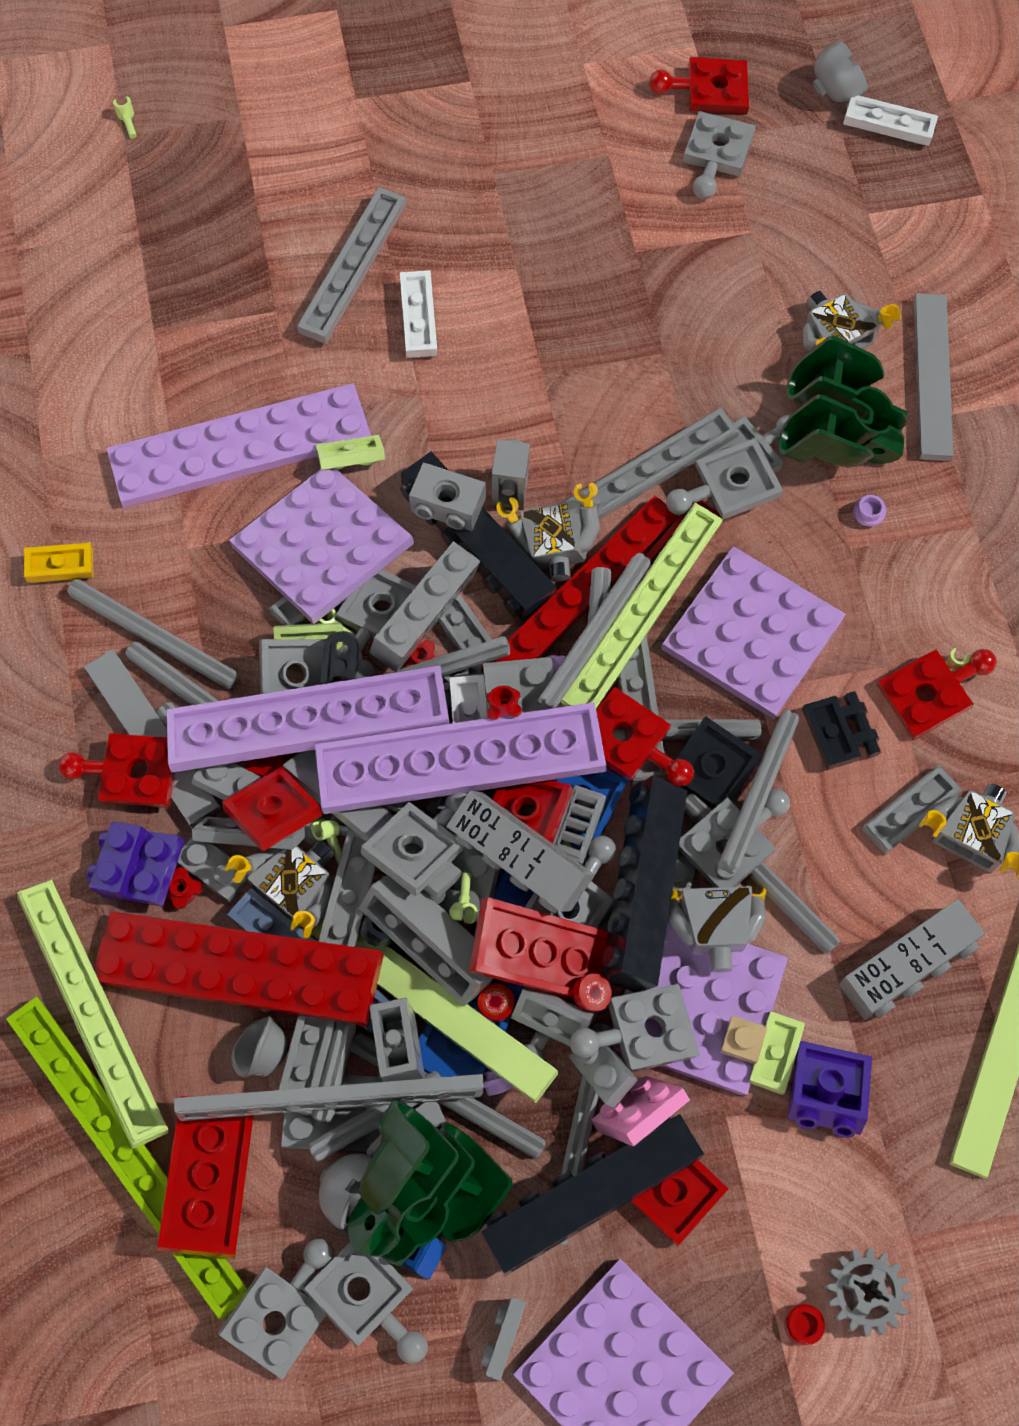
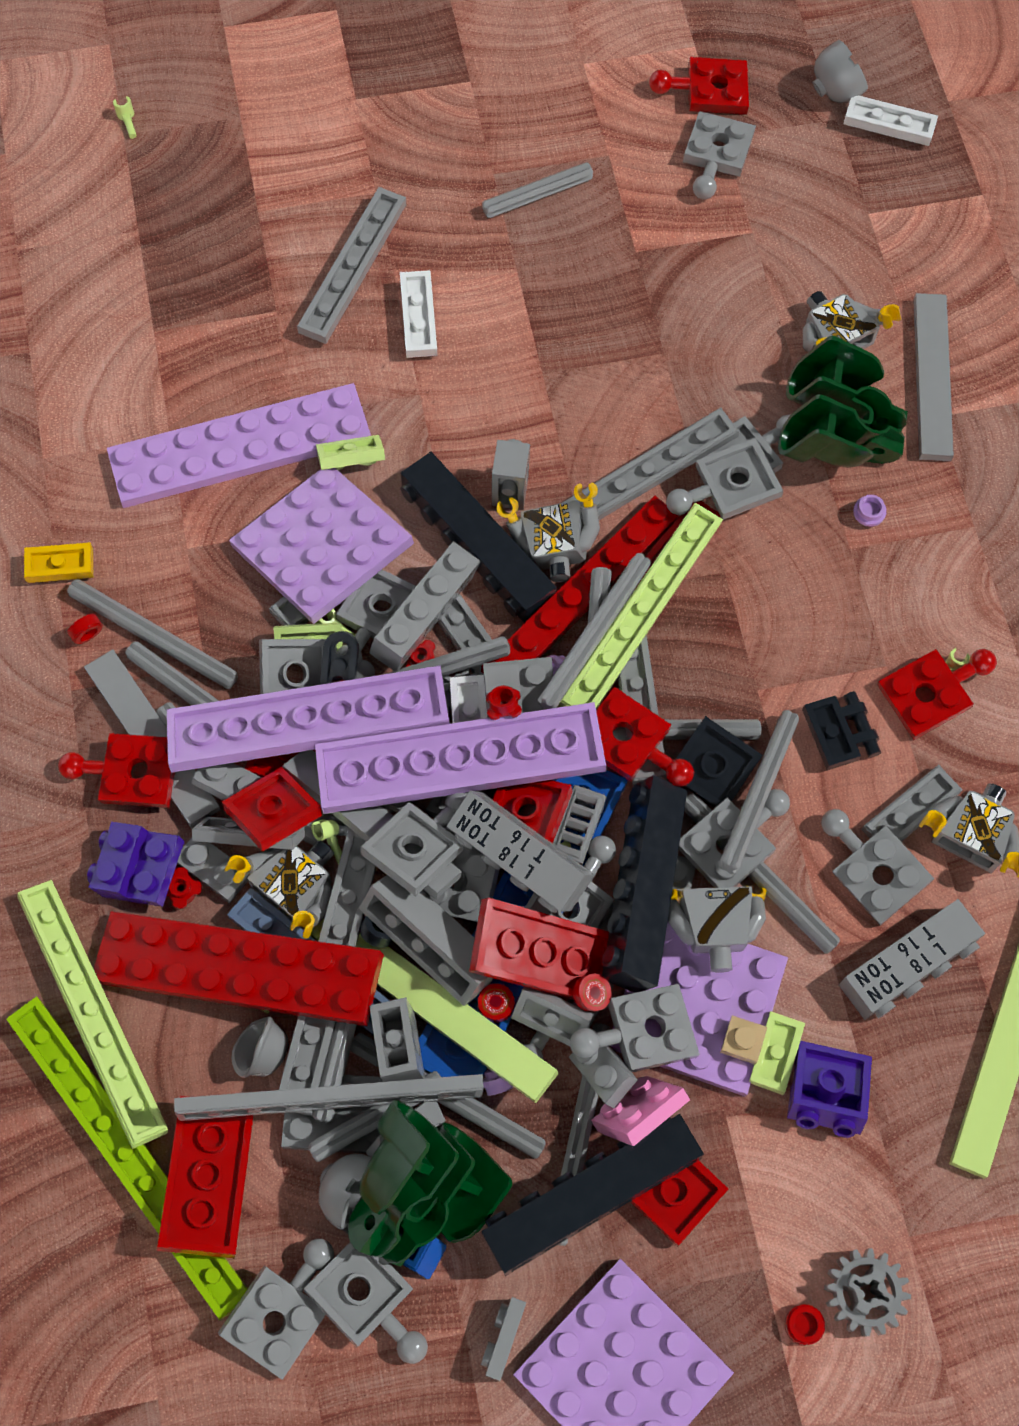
(85, 629): none -> red tile
(437, 483): light grey brick -> none
(470, 909): yellowish green hand -> none
(537, 190): none -> light grey axle
(753, 632): lavender plate -> none
(879, 850): none -> light grey plate

